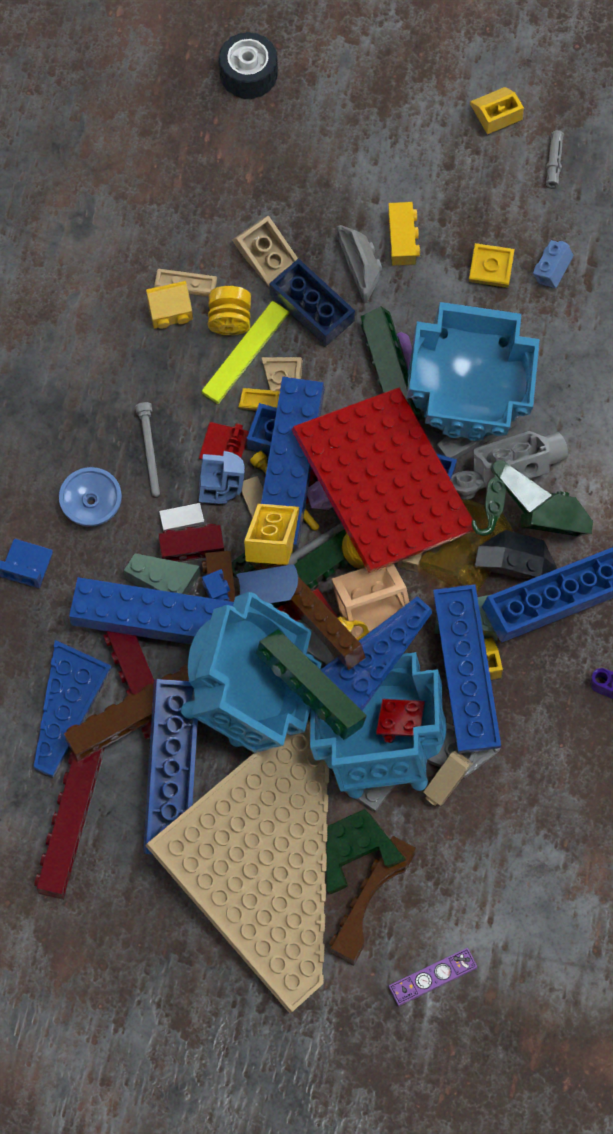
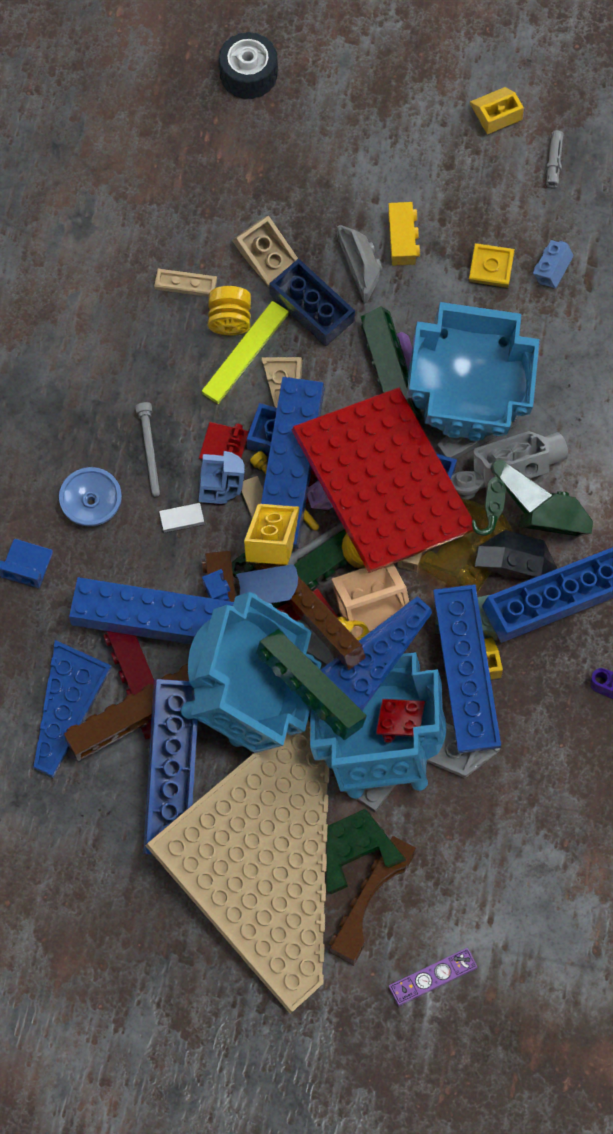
(68, 825): dark red brick -> none
(161, 574): sand green wedge -> none
(169, 305): yellow slope -> none
(191, 543): dark red brick -> none
(252, 397): yellow tile -> none
(447, 778): tan slope -> none

